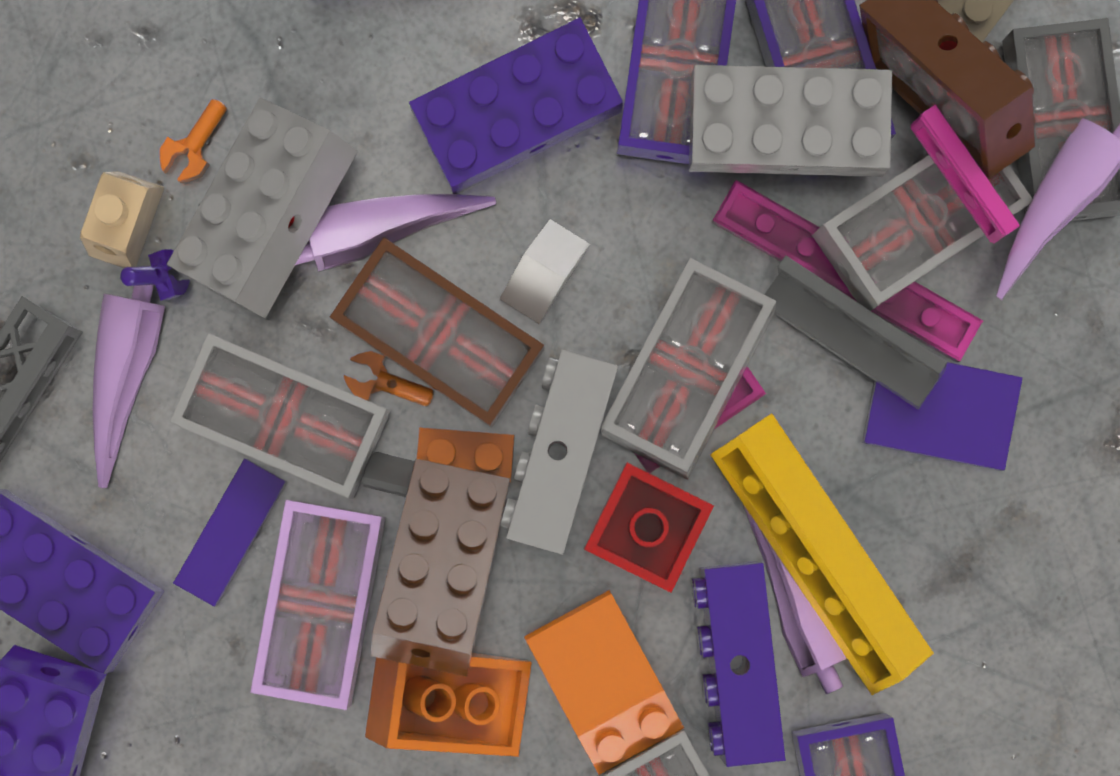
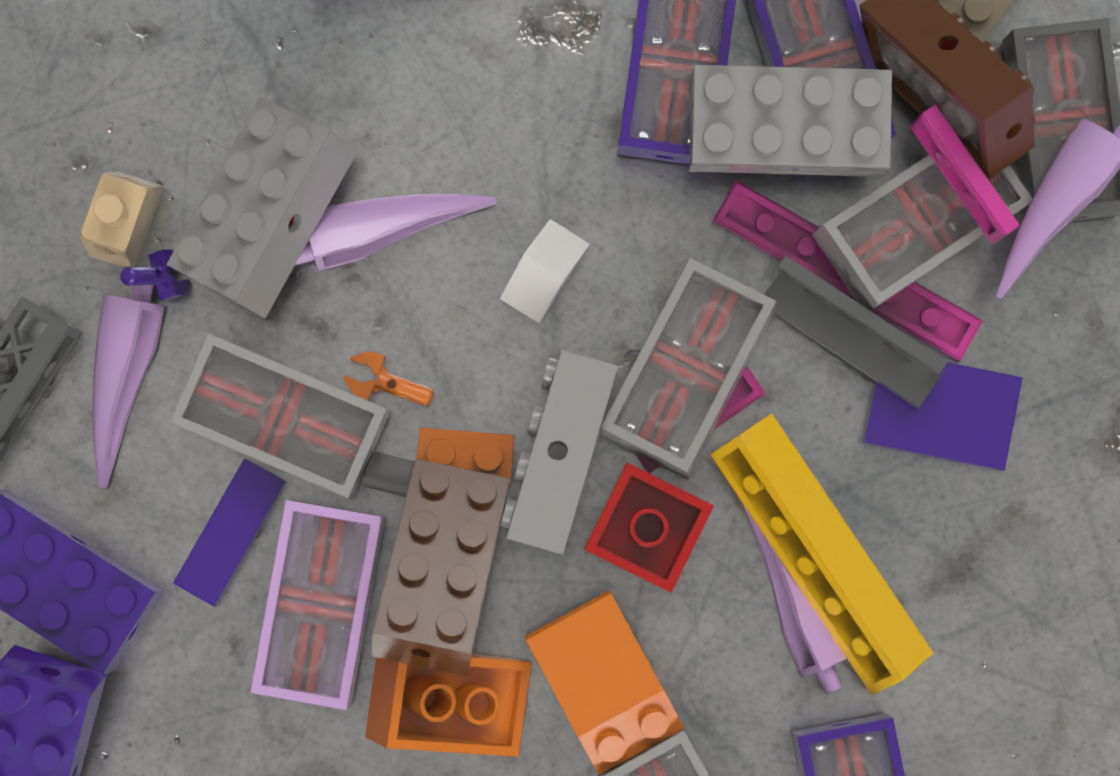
(193, 143): orange bar -> none
(437, 332): clear brick -> none
(517, 106): dark purple brick -> none
(745, 697): dark purple brick -> none

